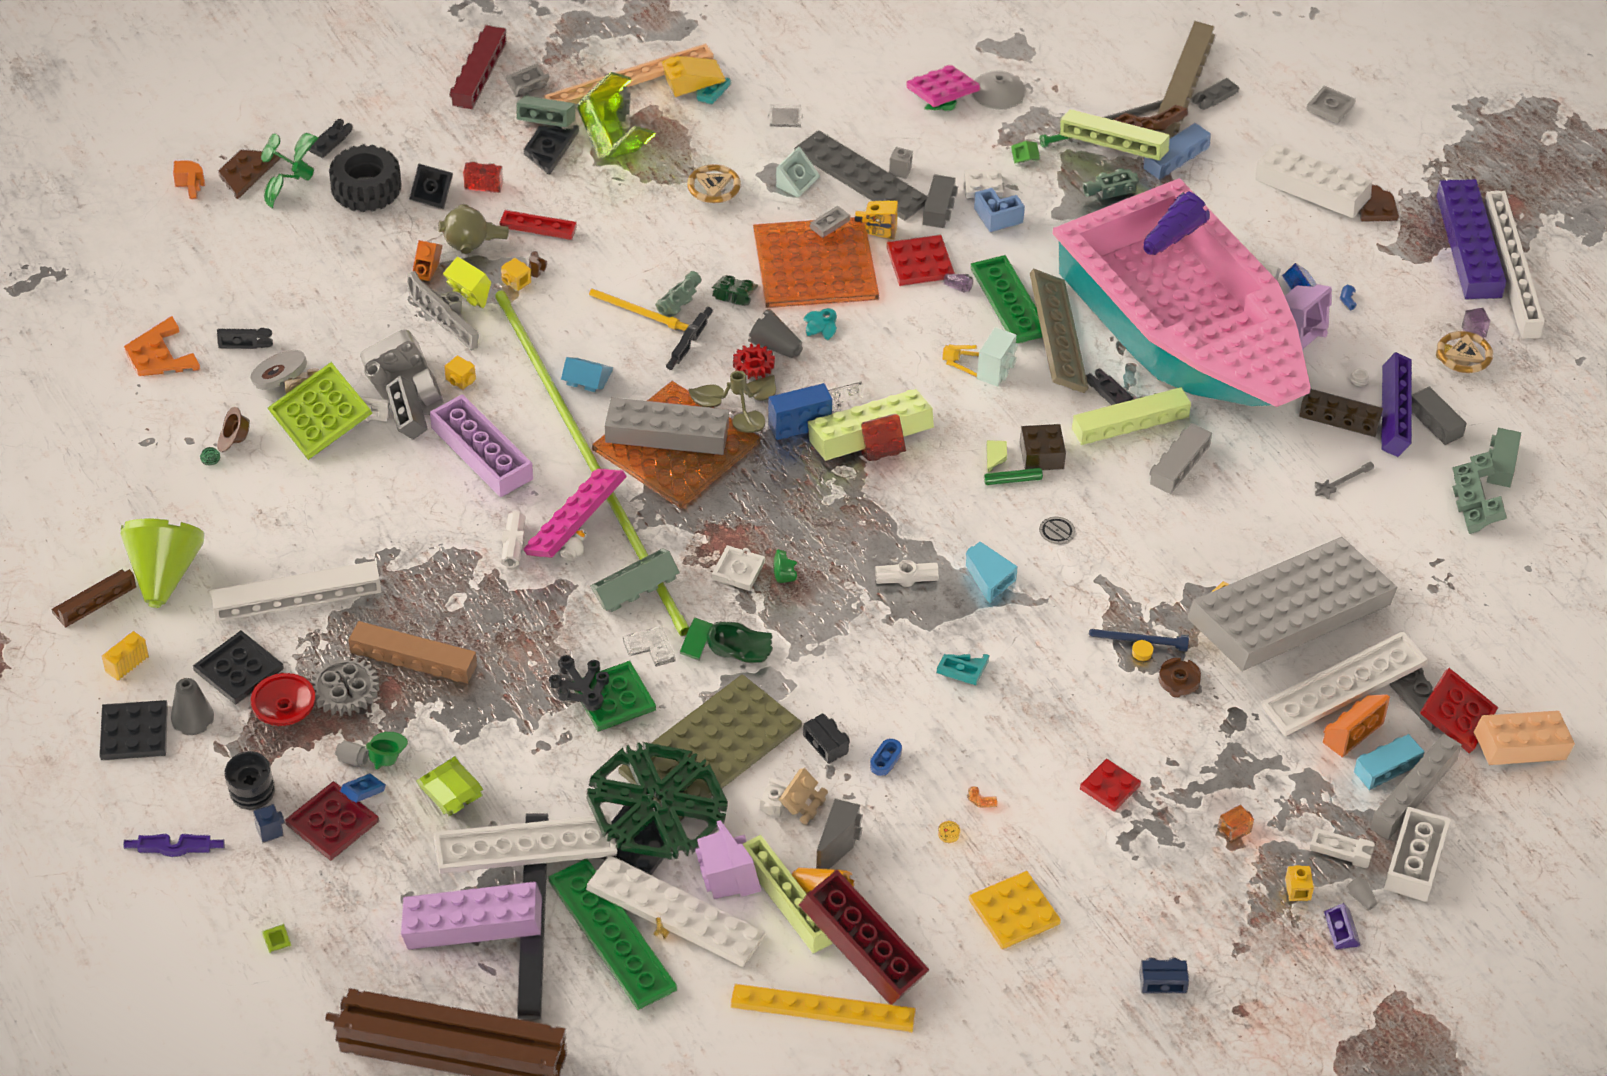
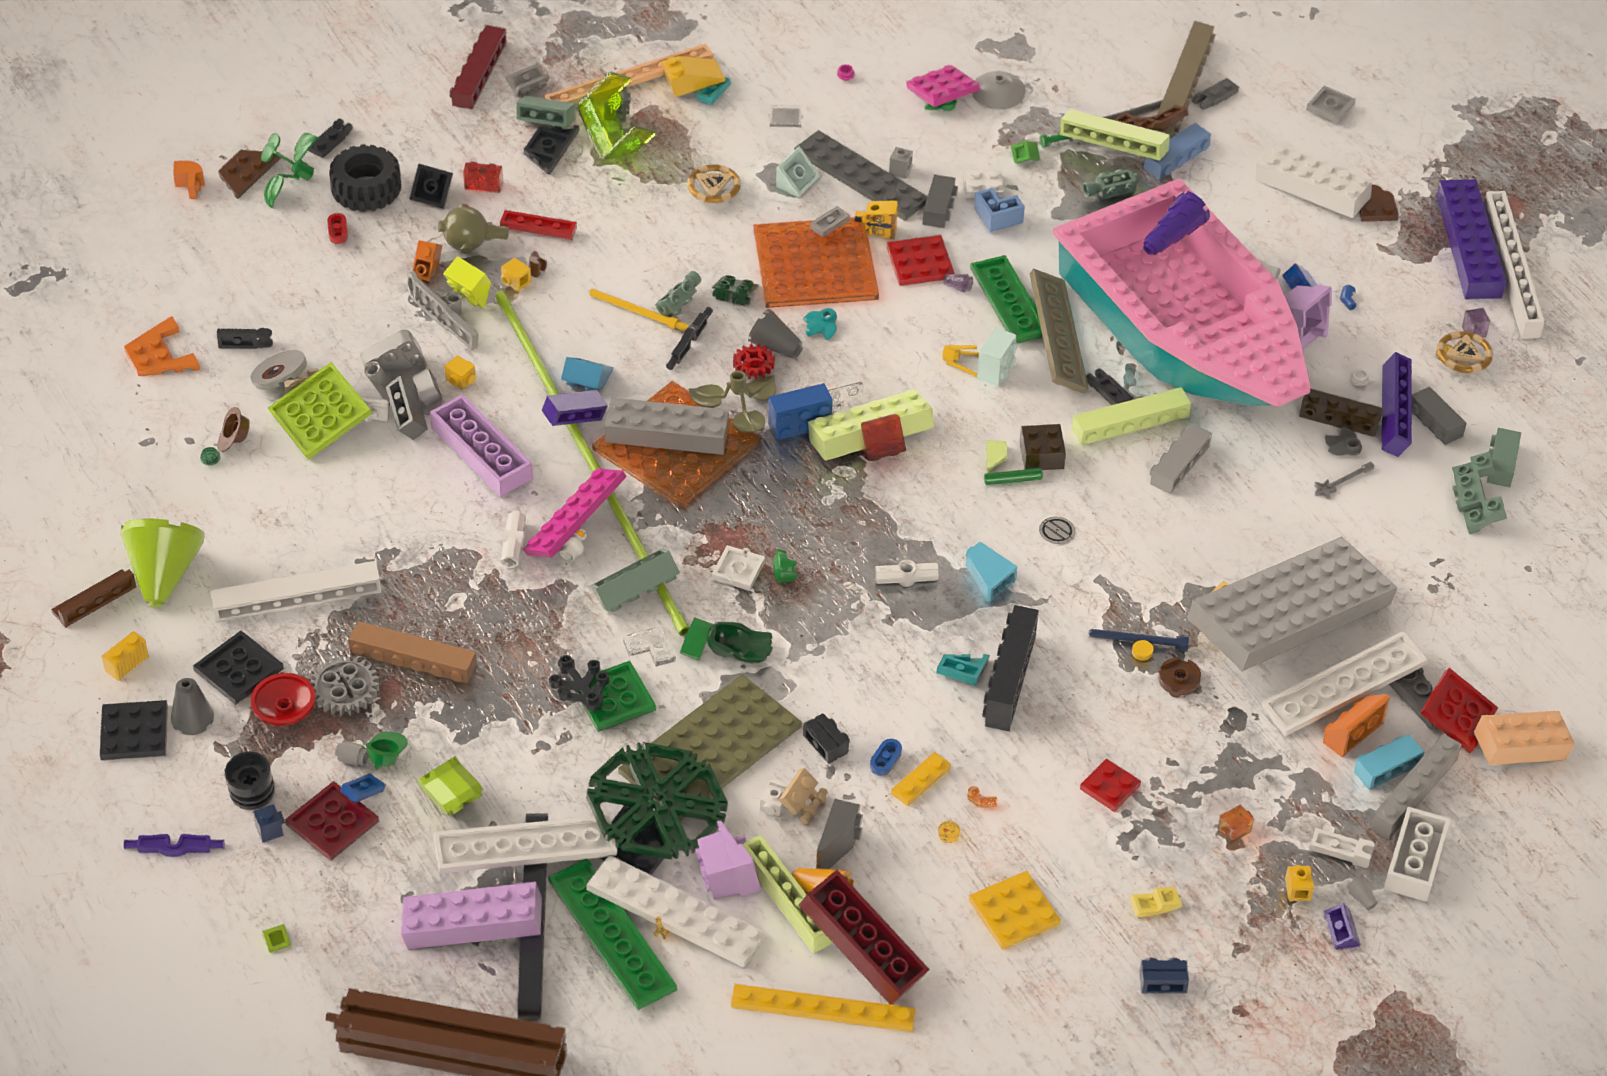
(337, 228): none -> red plate
(574, 407): none -> dark purple brick
(845, 72): none -> dark pink plate
(921, 778): none -> yellow plate
(1010, 668): none -> black brick
(1156, 903): none -> light yellow slope
(1344, 444): none -> dark grey plate

